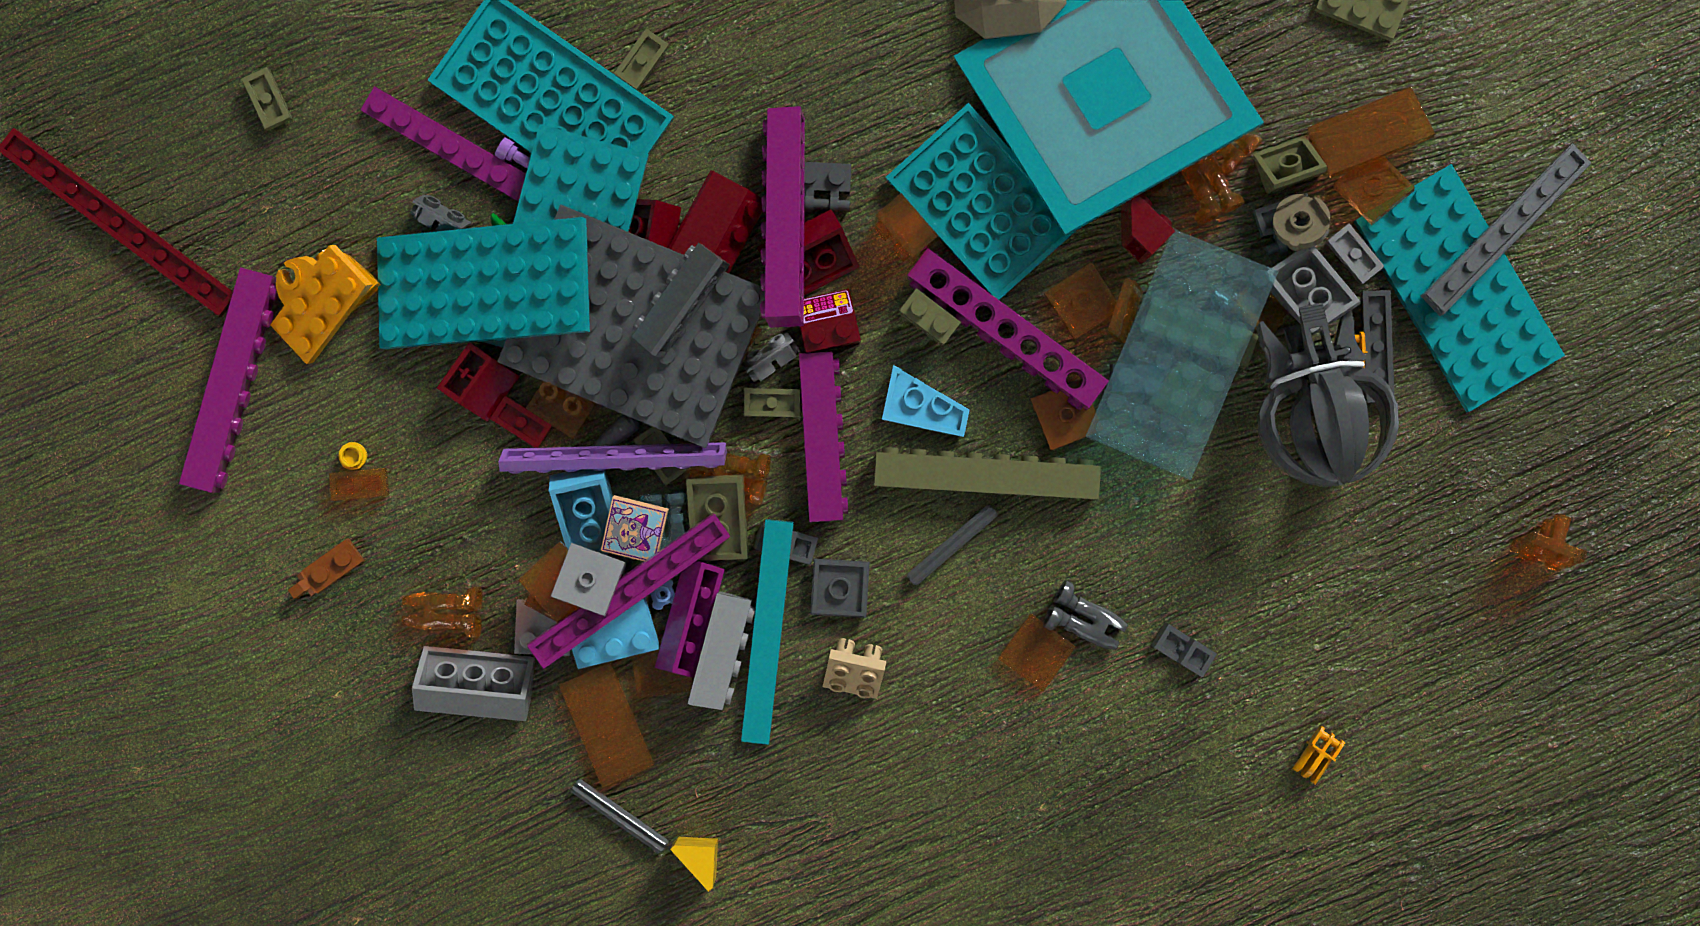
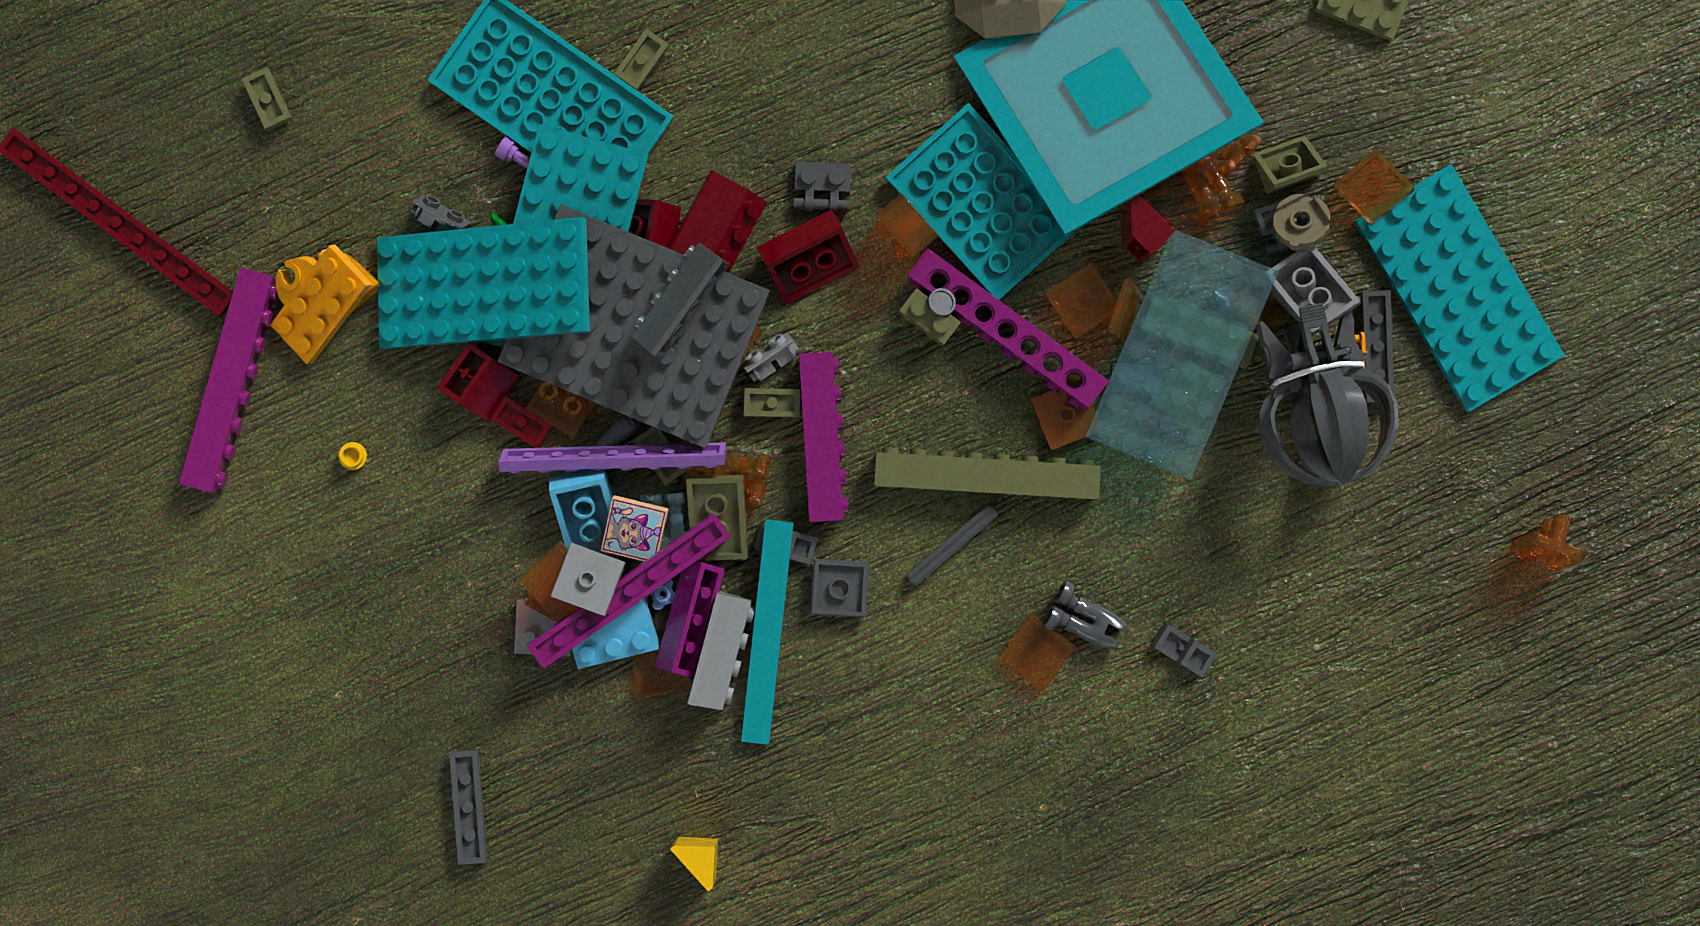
(327, 569): dark orange hinge -> none
(359, 484): clear orange plate -> none
(432, 601): clear orange piece -> none
(444, 143): magenta plate -> none
(468, 807): none -> dark grey plate
(473, 683): light grey slope -> none
(606, 725): clear orange tile -> none
(619, 816): dark grey axle -> none
(784, 217): magenta brick -> none
(829, 322): dark red slope -> none
(854, 672): tan plate -> none
(920, 406): medium azure wing -> none
(941, 302): none -> piece
(1315, 759): light orange arm -> none
(1354, 254): light grey plate -> none
(1371, 132): clear orange tile -> none
(1505, 229): dark grey tile -> none

